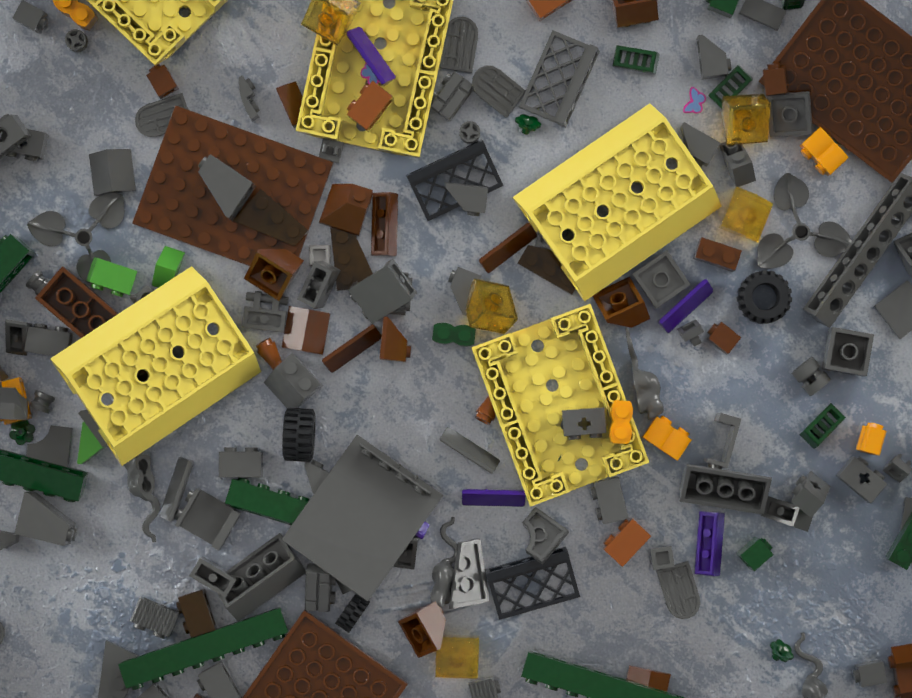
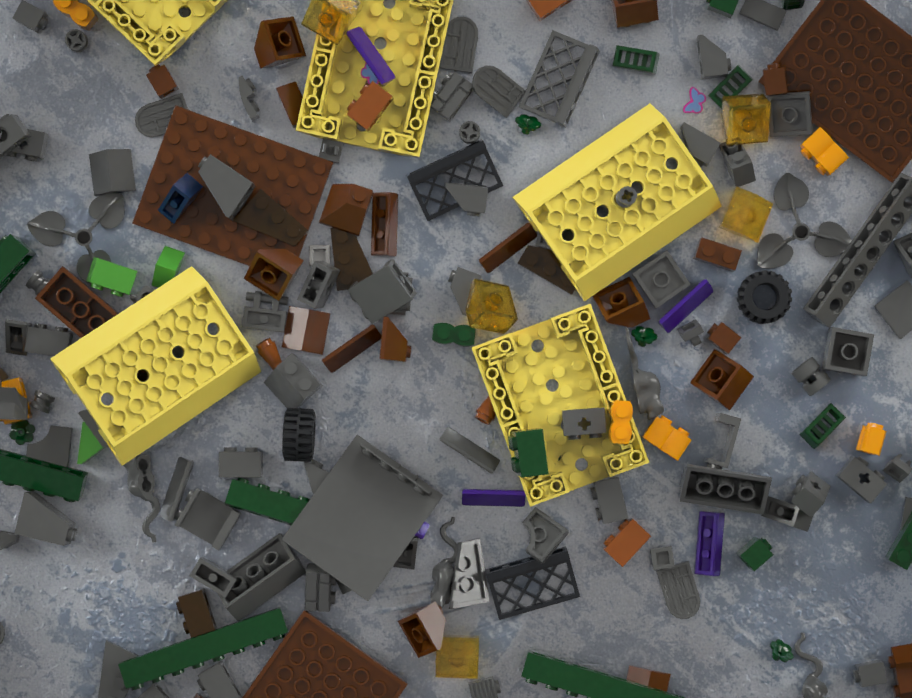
(154, 617): dark grey brick -> none
(180, 197): none -> dark blue slope
(278, 42): none -> reddish brown slope
(352, 613): black tyre -> none
(528, 452): none -> dark green brick
(624, 203): none -> dark grey bush
(644, 335): none -> dark green plant
(722, 379): none -> reddish brown slope

